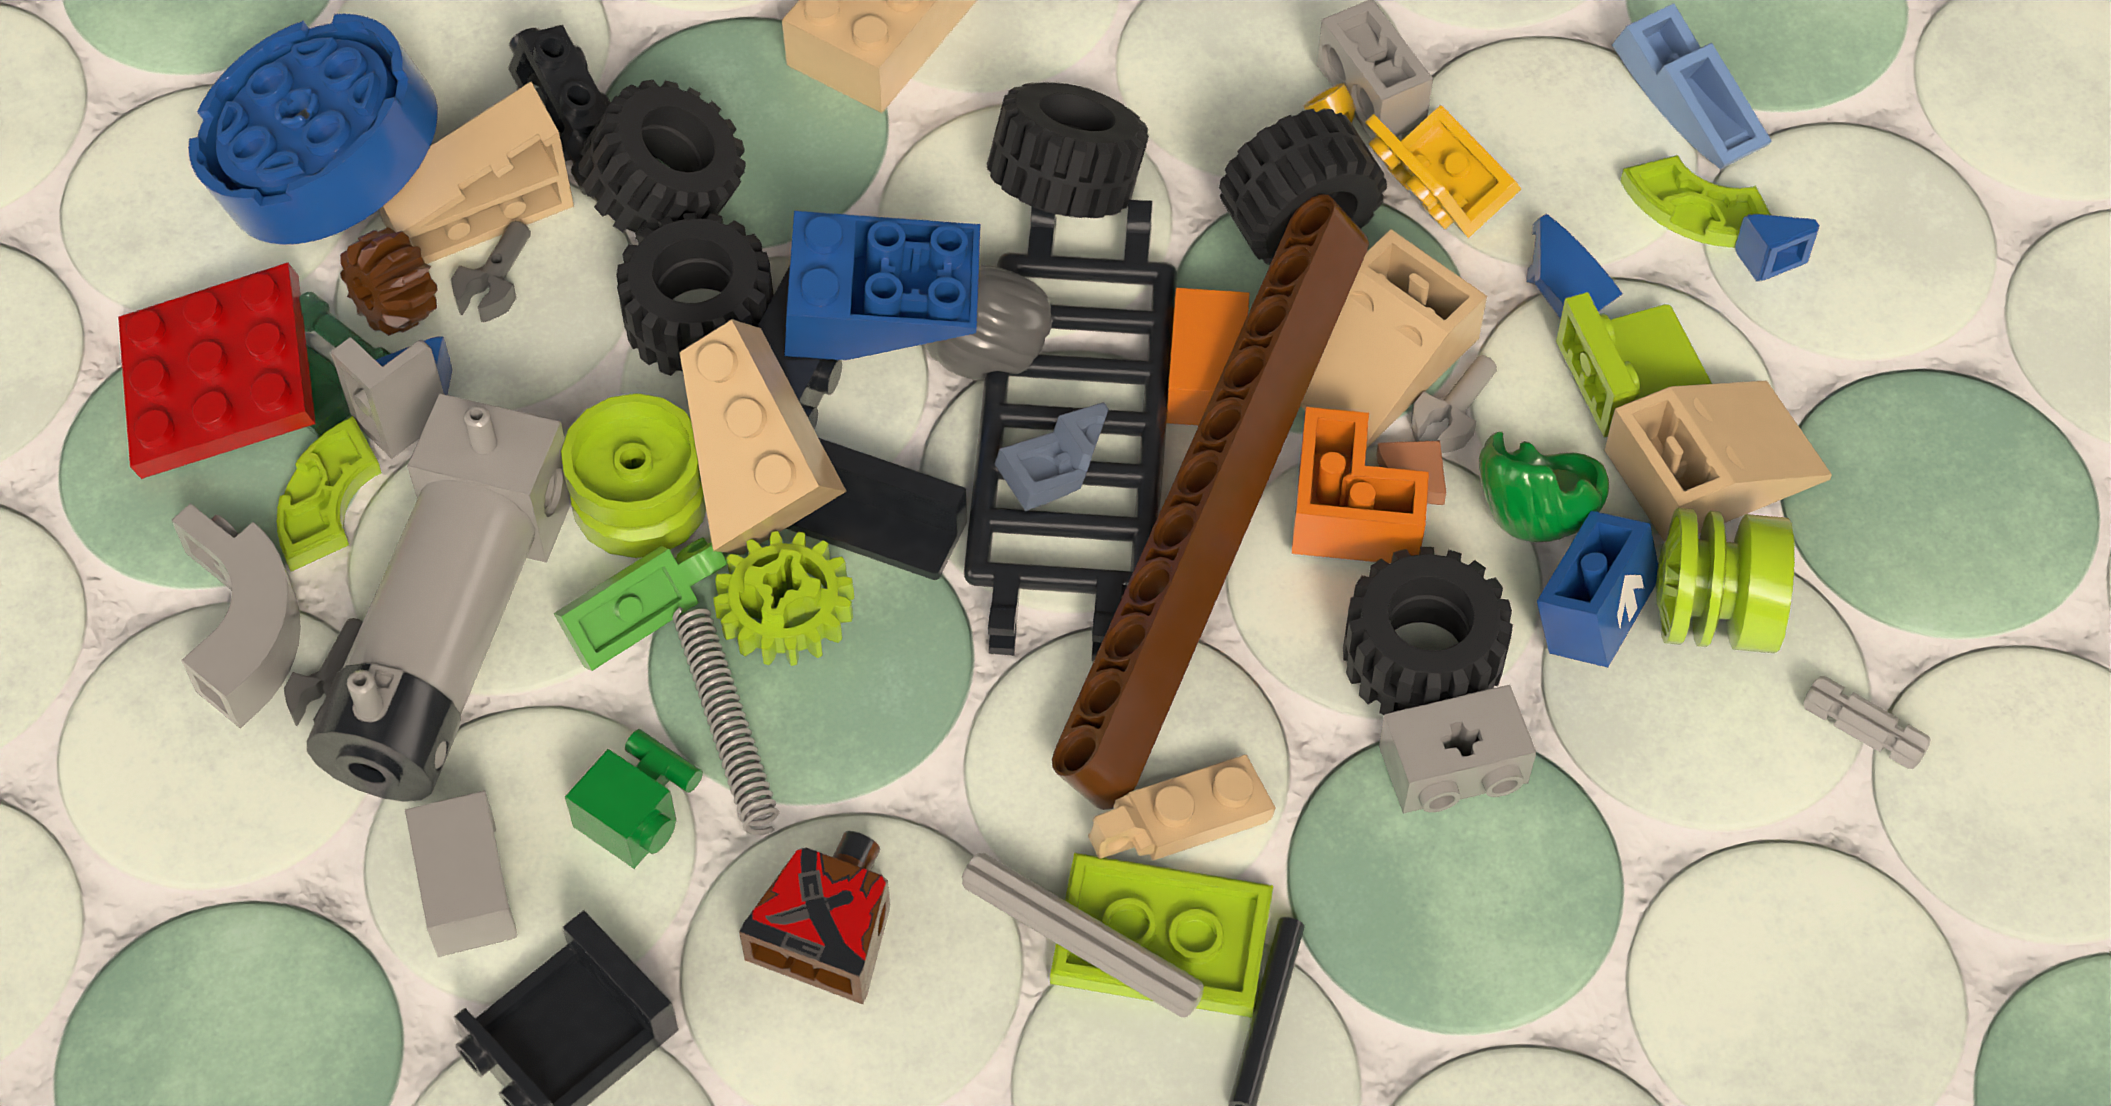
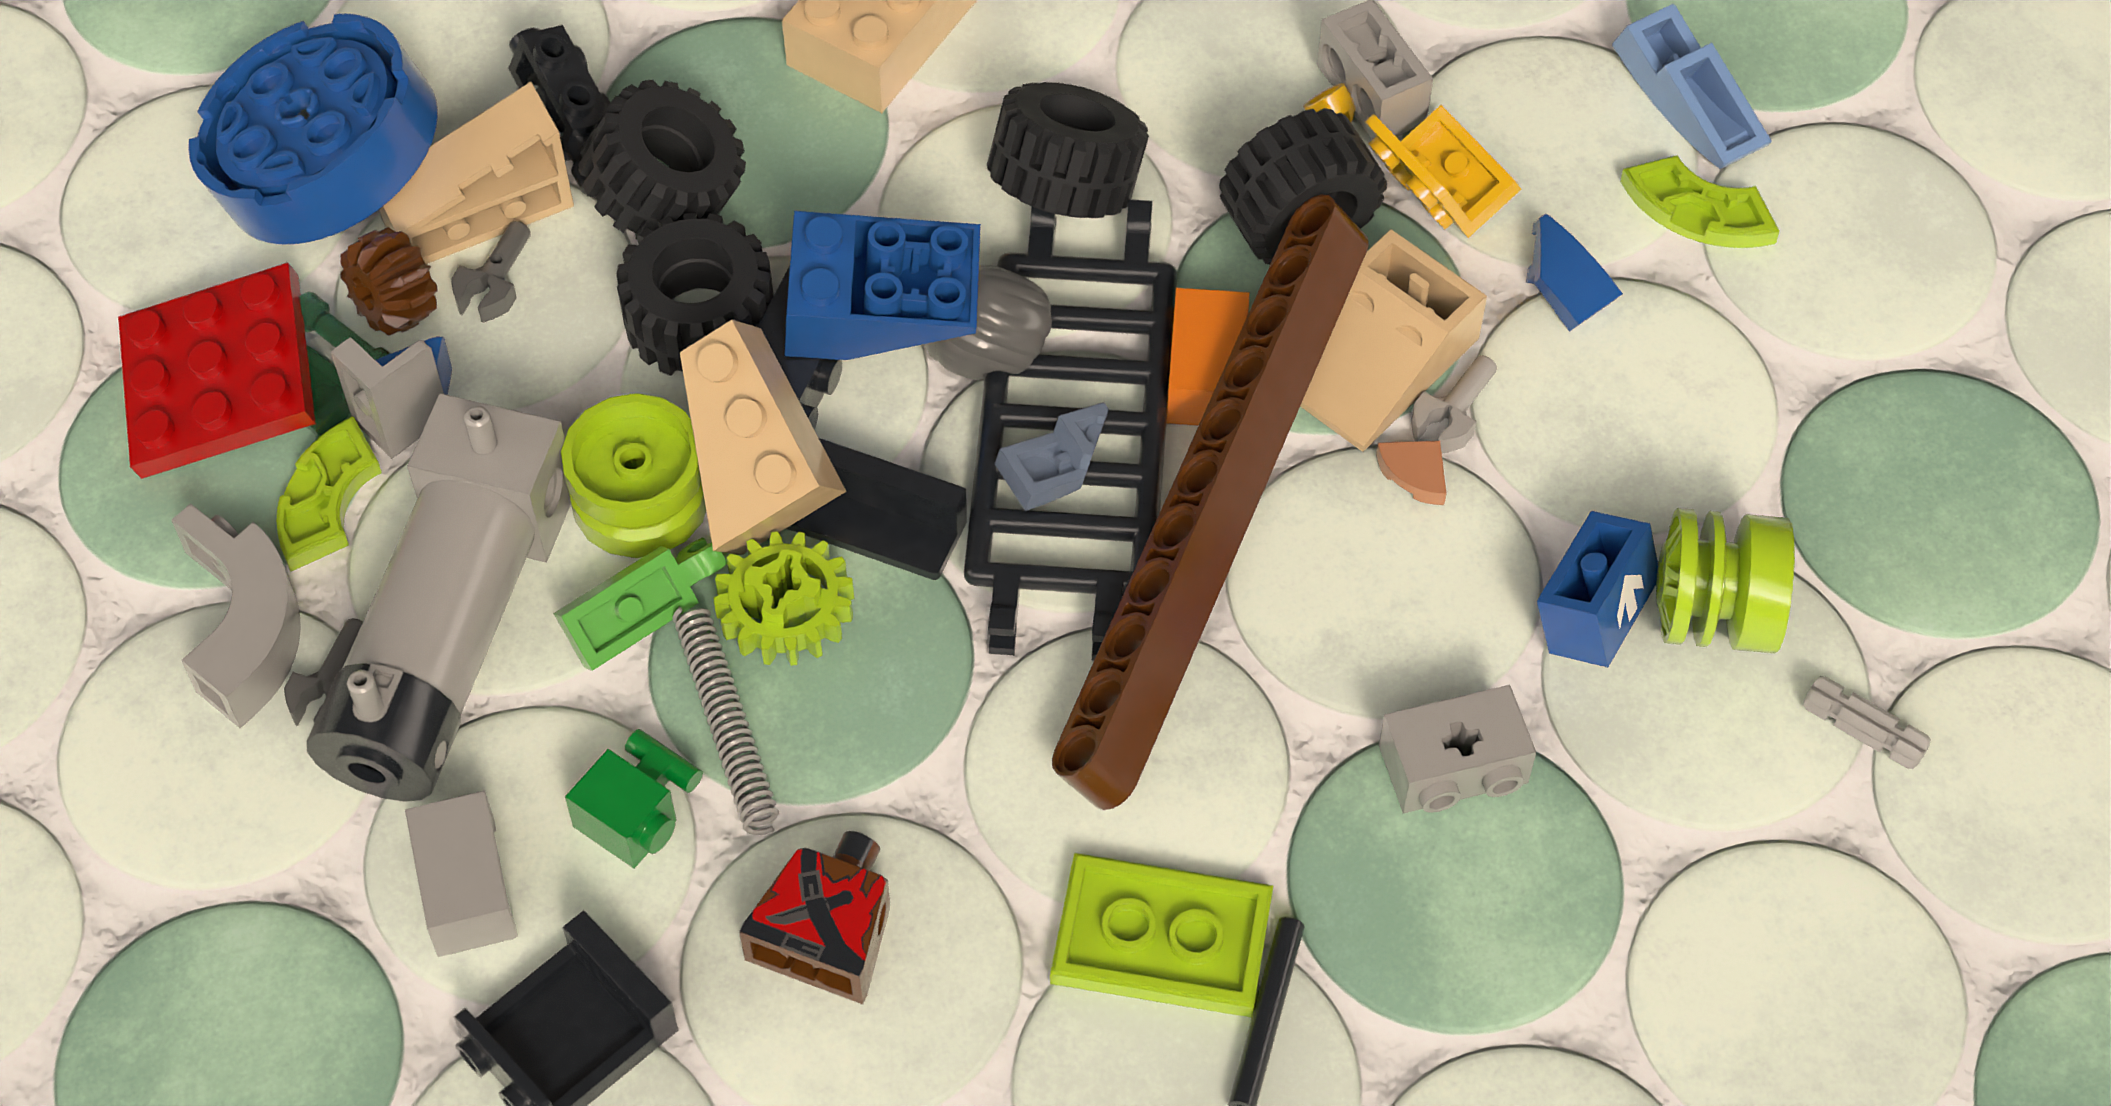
(1083, 935): light grey axle -> none
(1184, 811): tan hinge -> none
(1349, 506): orange brick -> none
(1433, 592): black tyre -> none
(1540, 494): green piece -> none
(1624, 355): lime bracket -> none
(1711, 451): tan slope -> none
(1775, 244): blue slope -> none

